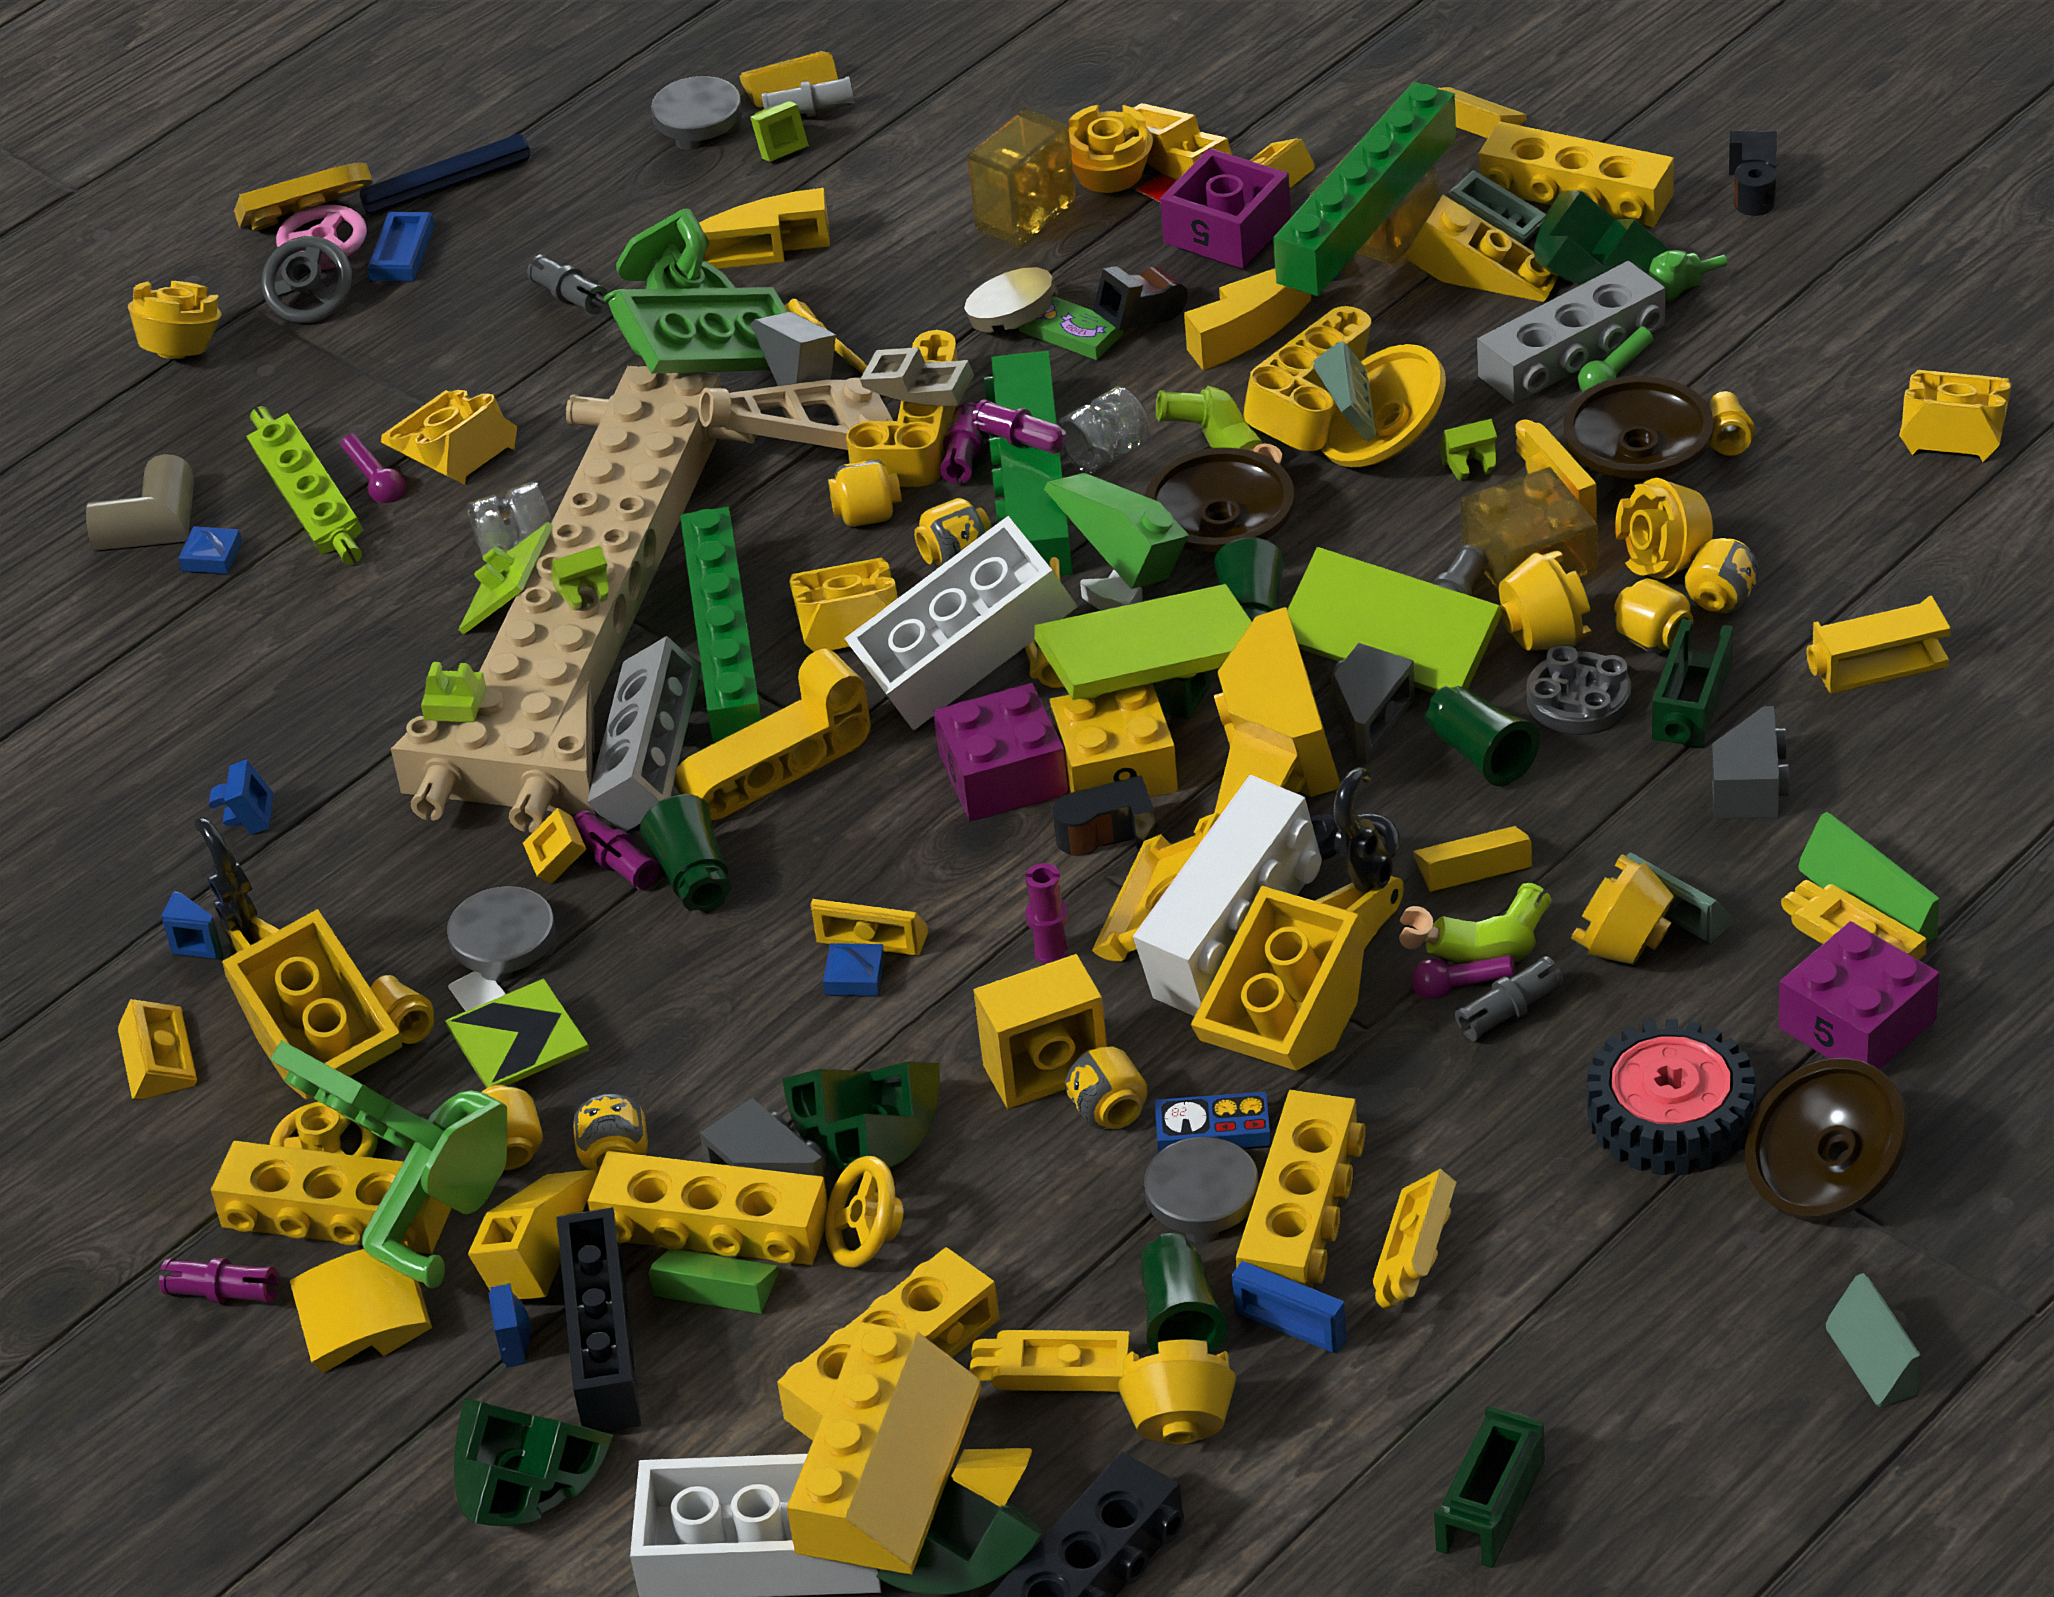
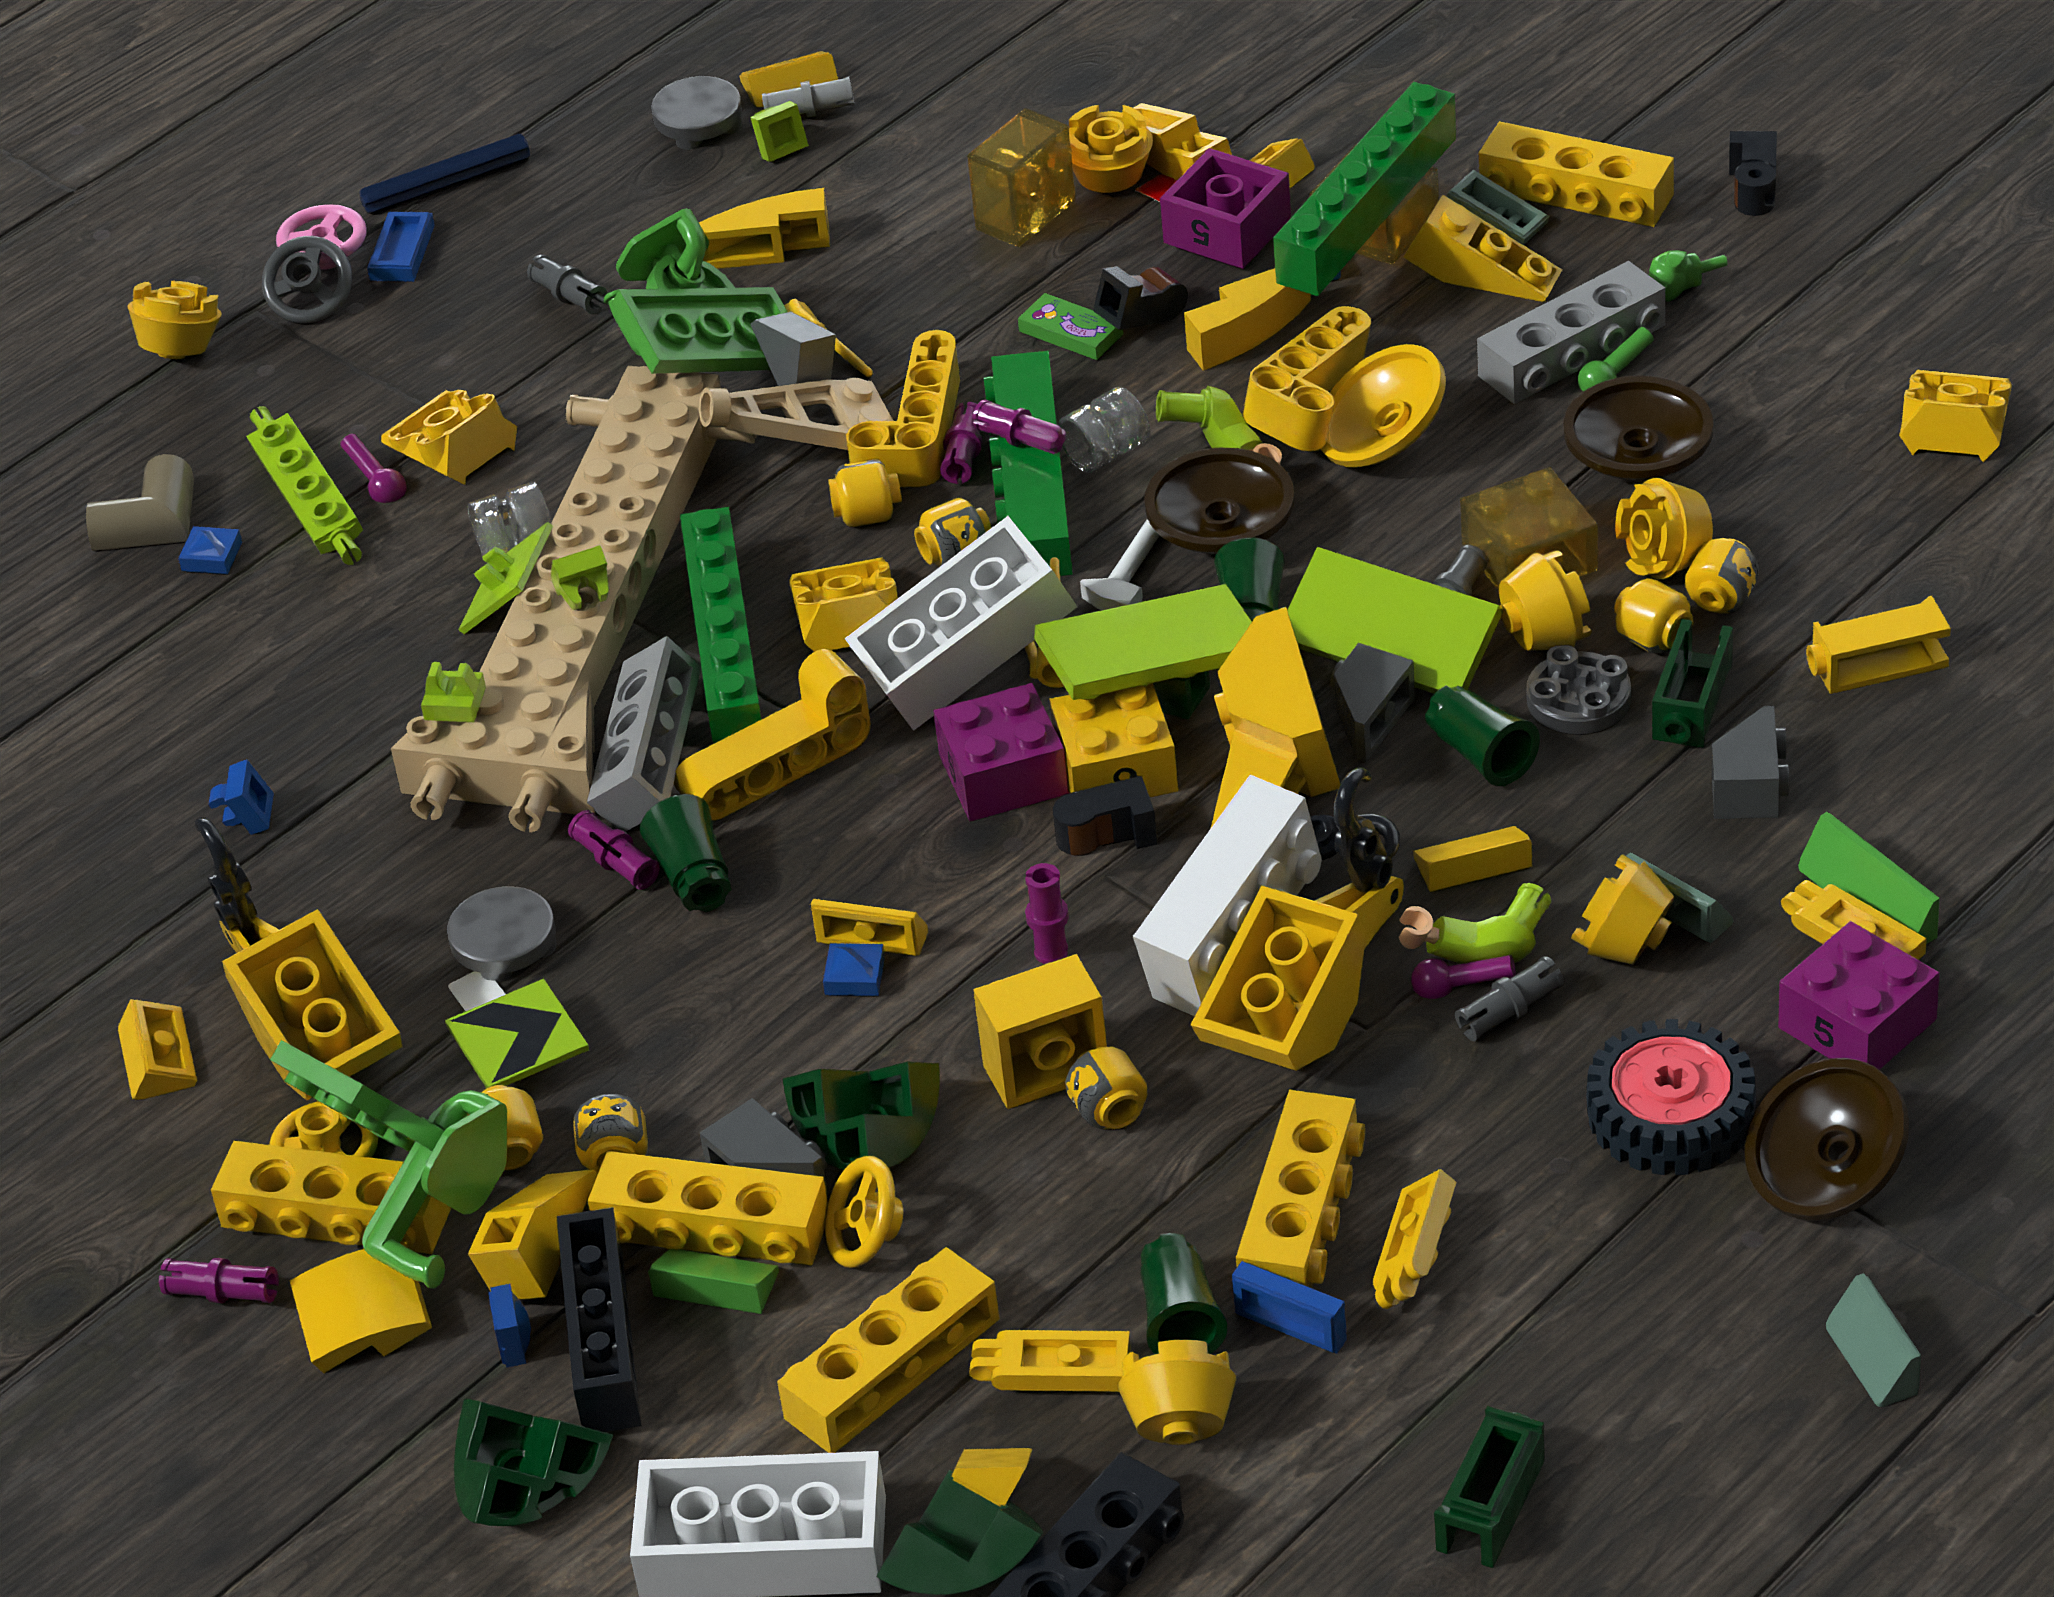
(190, 928): blue slope -> none
(265, 204): yellow plate -> none
(407, 1009): yellow cone -> none
(554, 846): yellow tile -> none
(882, 1451): yellow slope -> none
(908, 378): dark tan slope -> none
(1011, 299): tile -> none
(1125, 527): bright green slope -> none
(1144, 886): yellow piece -> none
(1201, 1186): flat silver tile -> none
(1230, 1117): tile -> none
(1349, 386): sand green slope -> none
(1469, 442): lime tile -> none
(1480, 115): yellow slope -> none
(1542, 451): yellow hinge -> none
(1585, 241): dark green brick -> none
(1731, 425): yellow cone -> none

